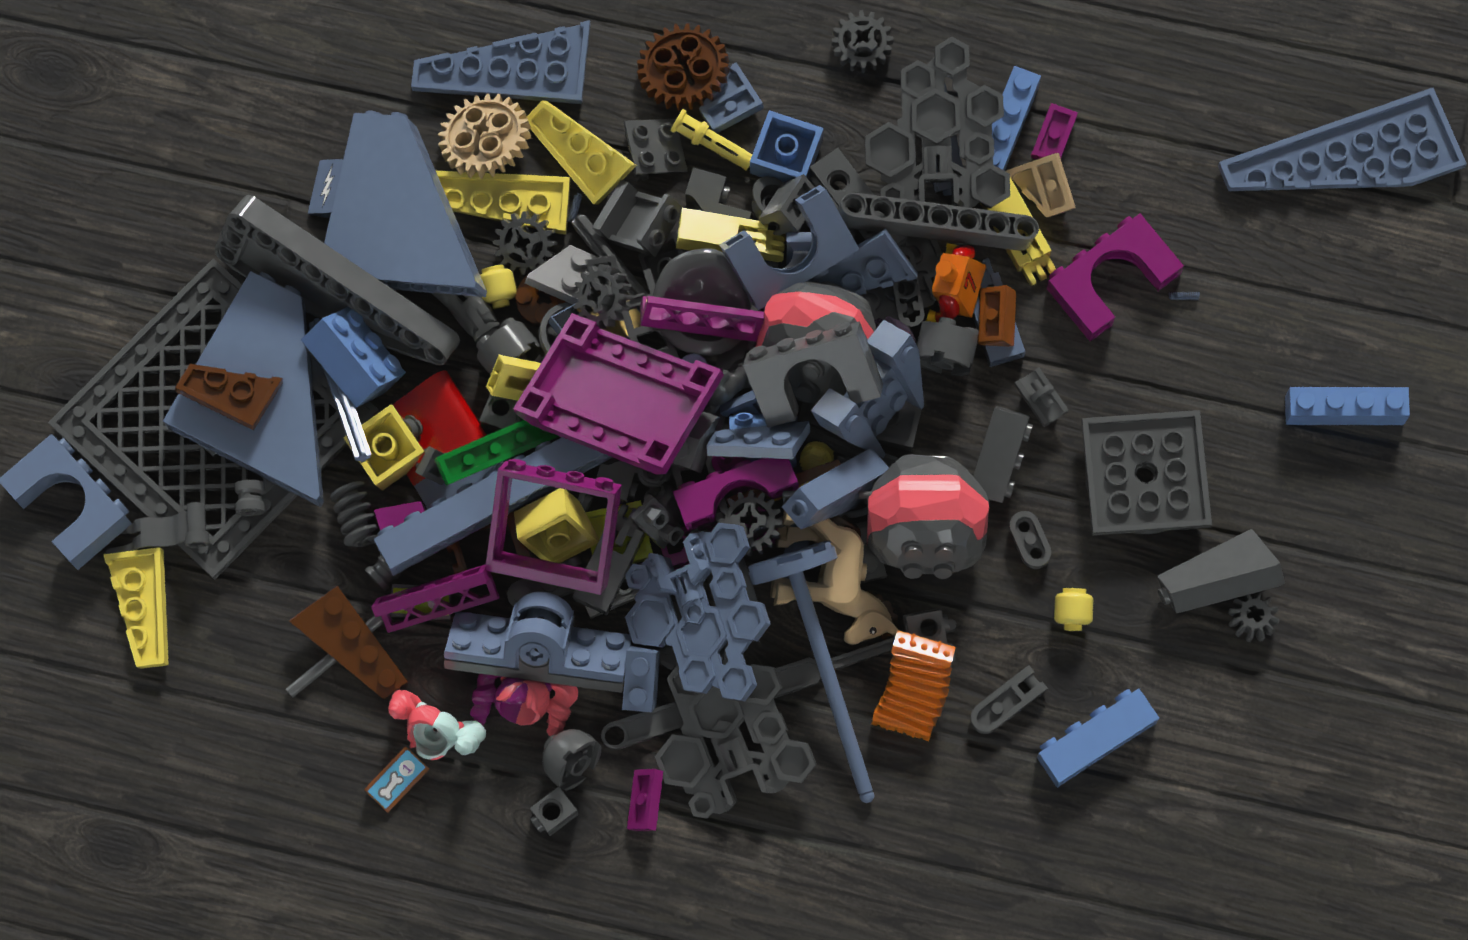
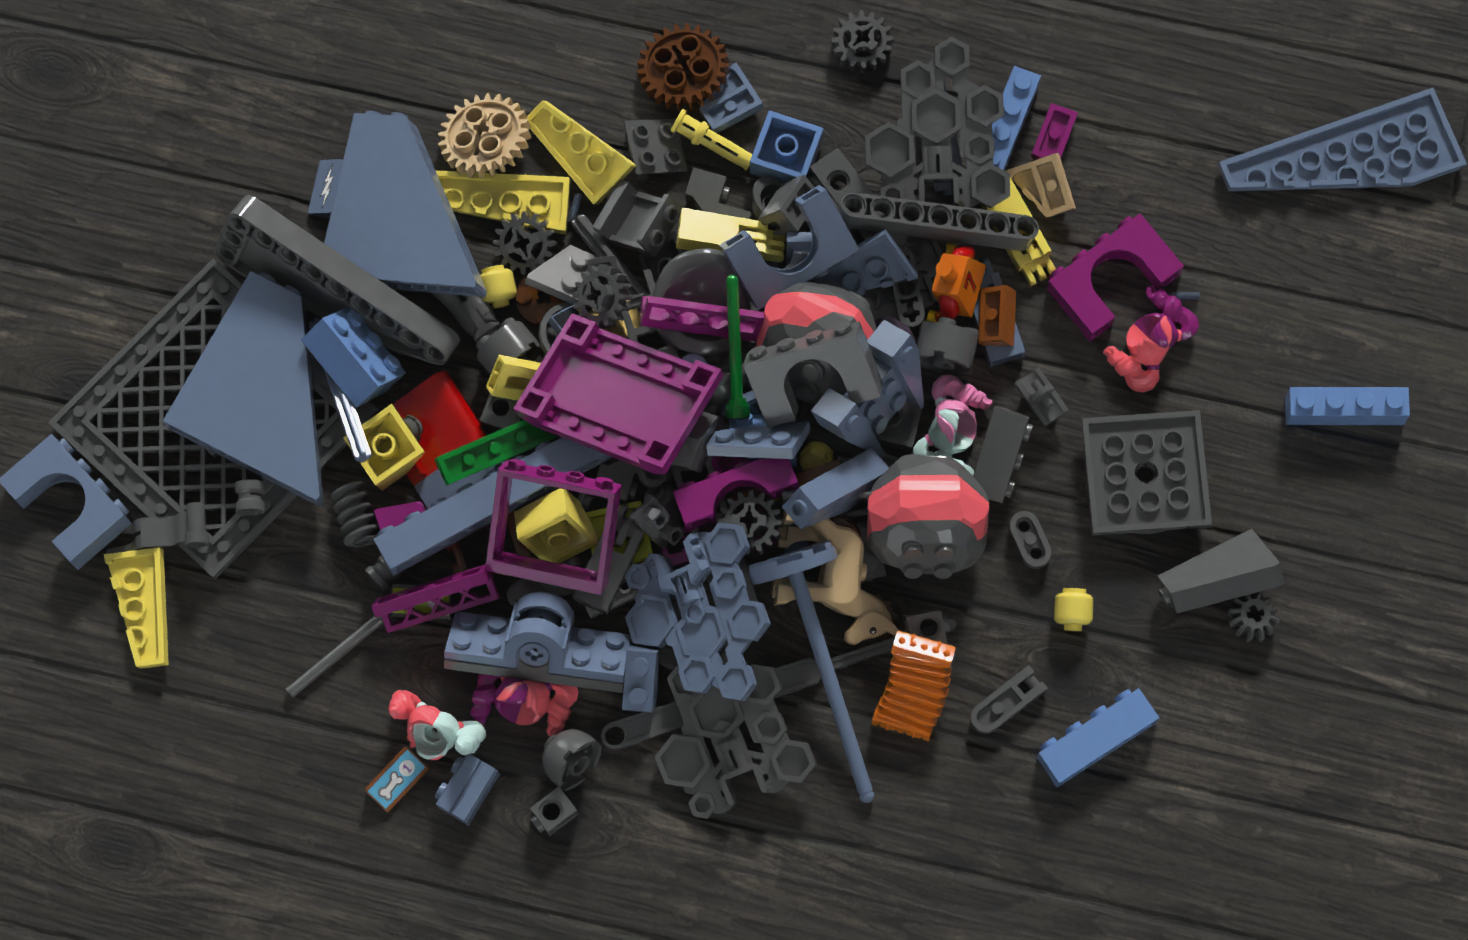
(231, 394): reddish brown wing -> none
(343, 634): reddish brown wing -> none
(428, 467): dark grey tile -> none
(466, 788): none -> sand blue brick
(521, 67): sand blue wing -> none
(645, 800): magenta plate -> none
(737, 404): none -> green piece
(953, 421): none -> bright pink hair
(1150, 340): none -> hair

